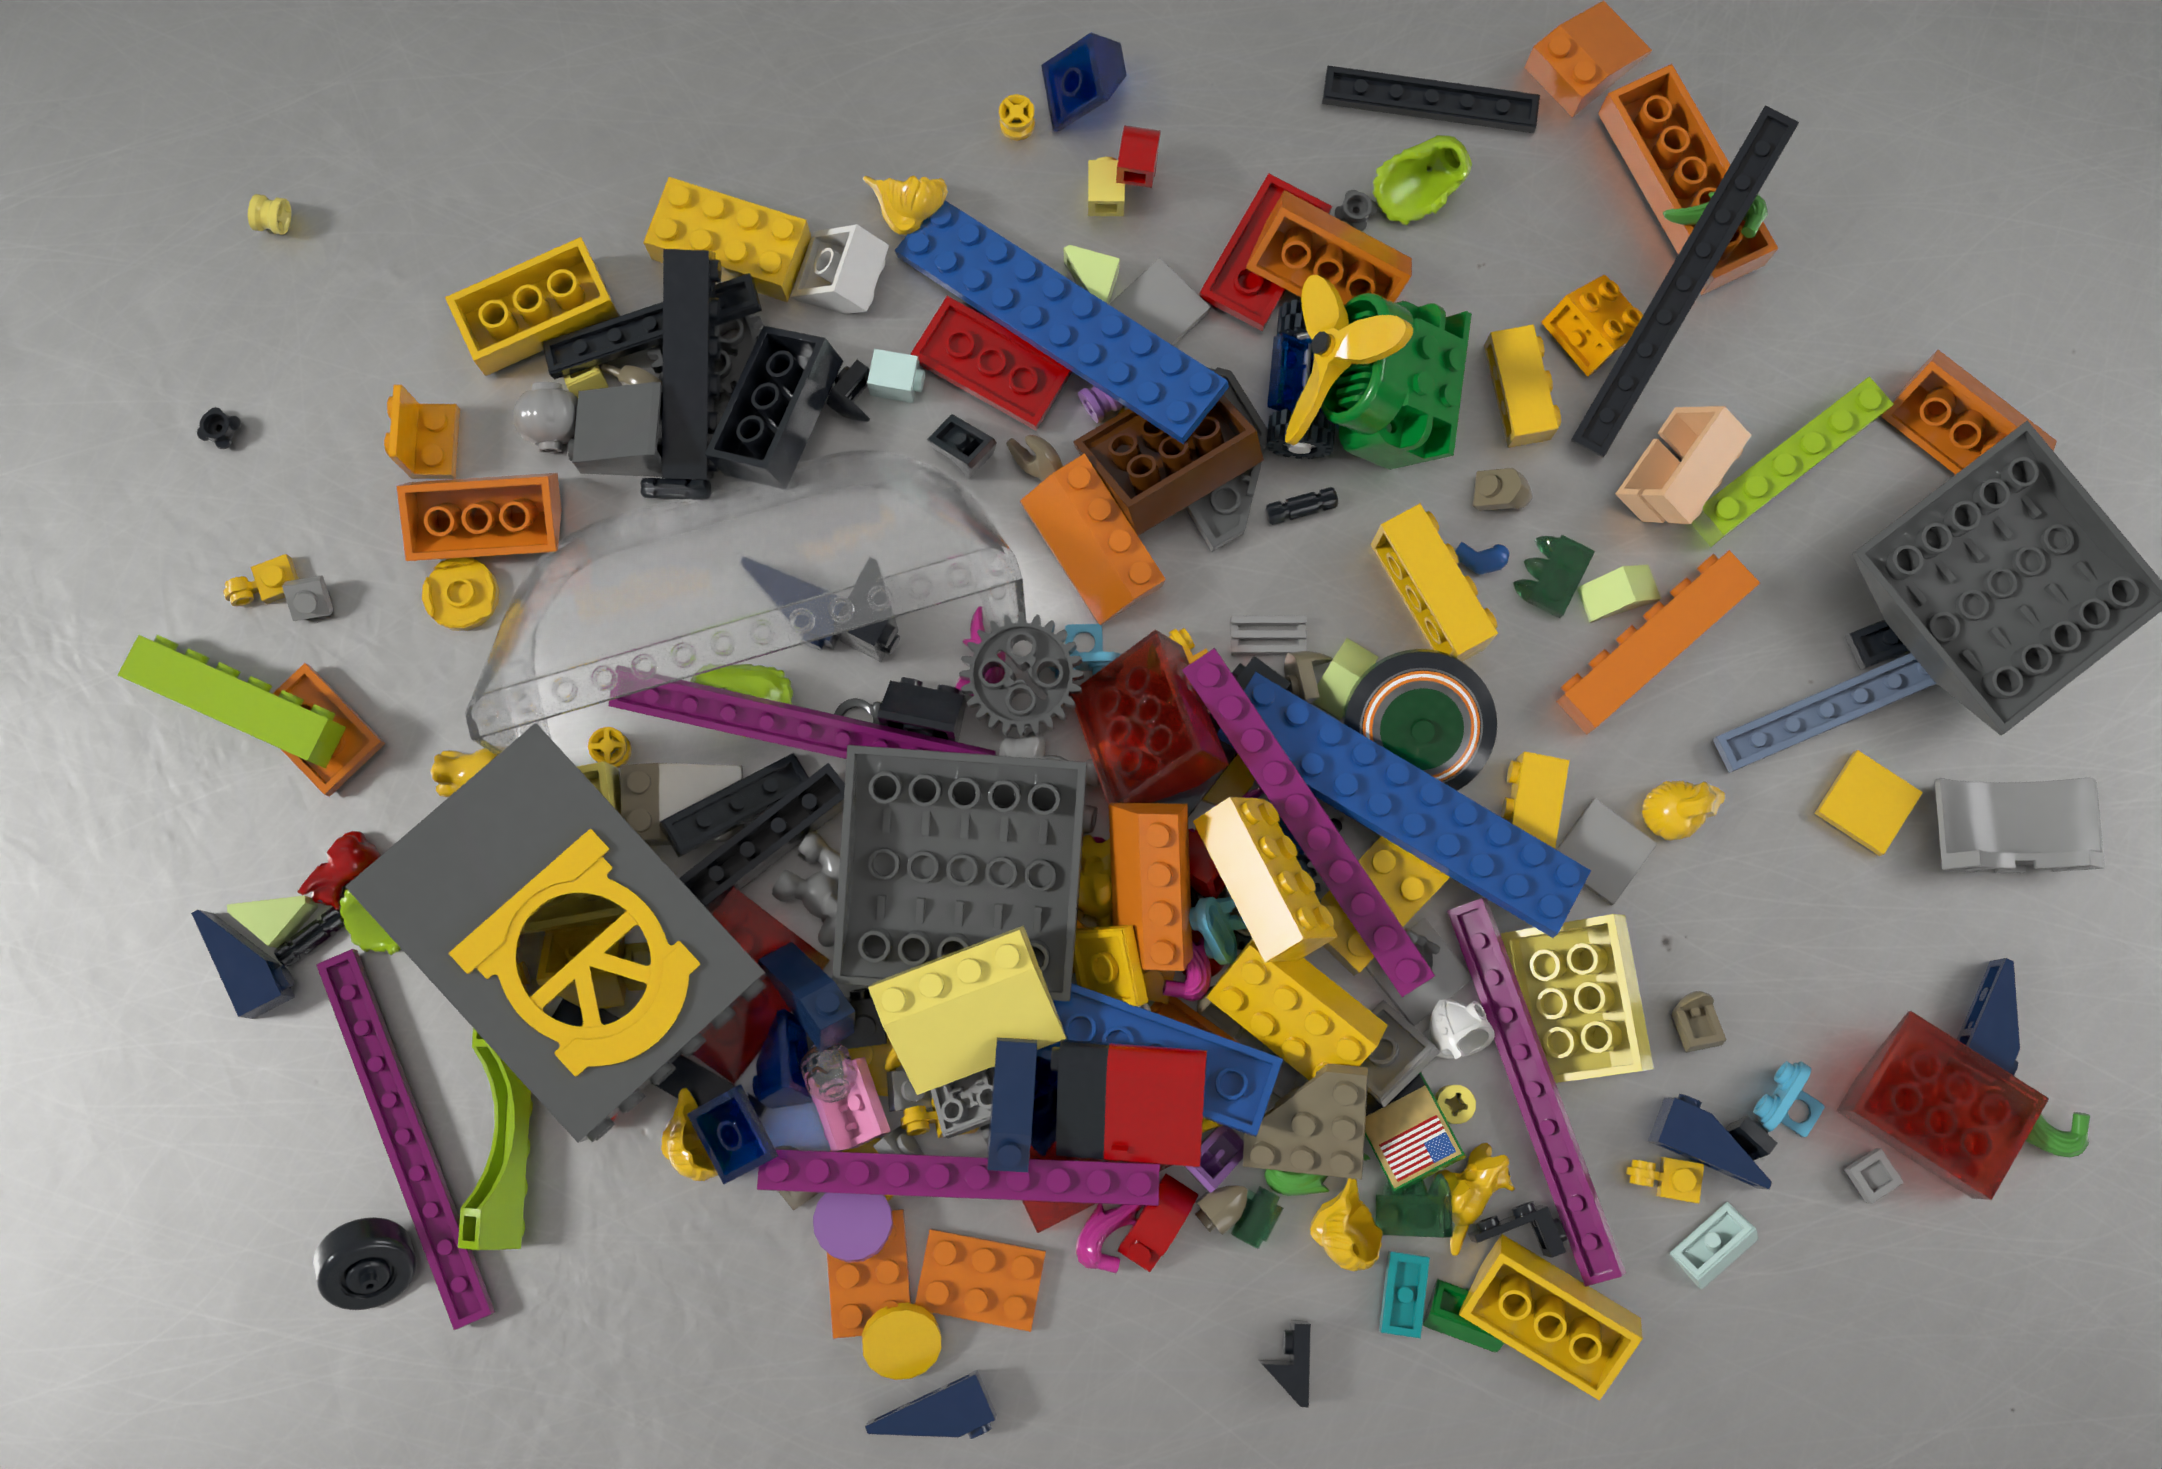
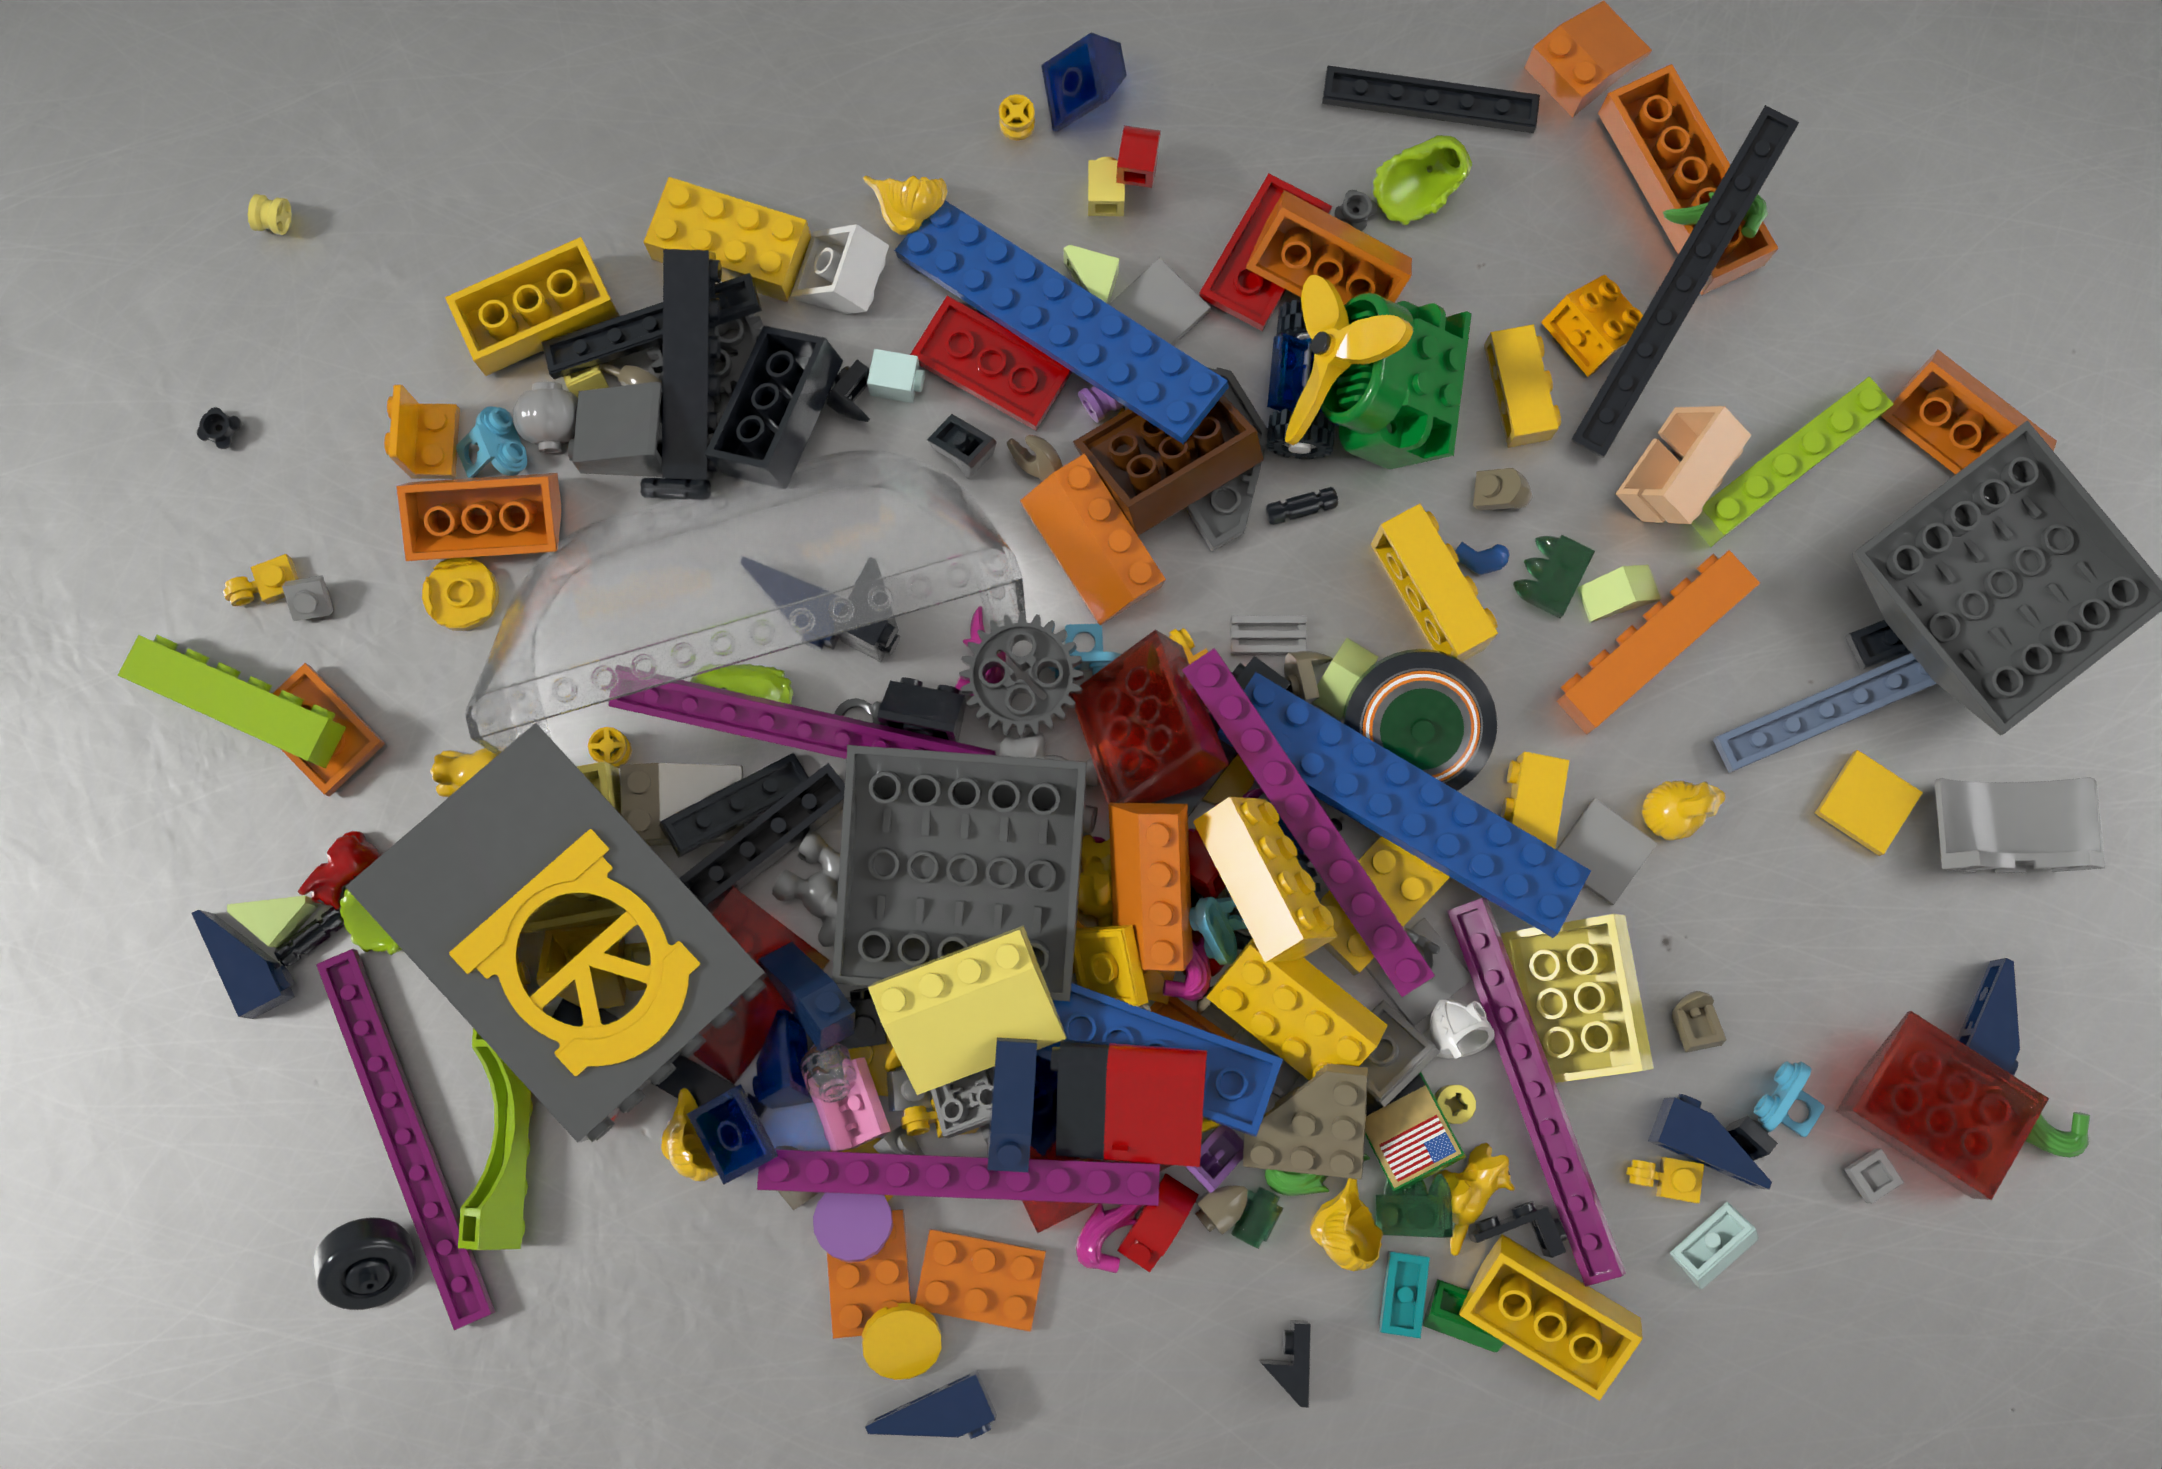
(497, 443): none -> medium azure bracket

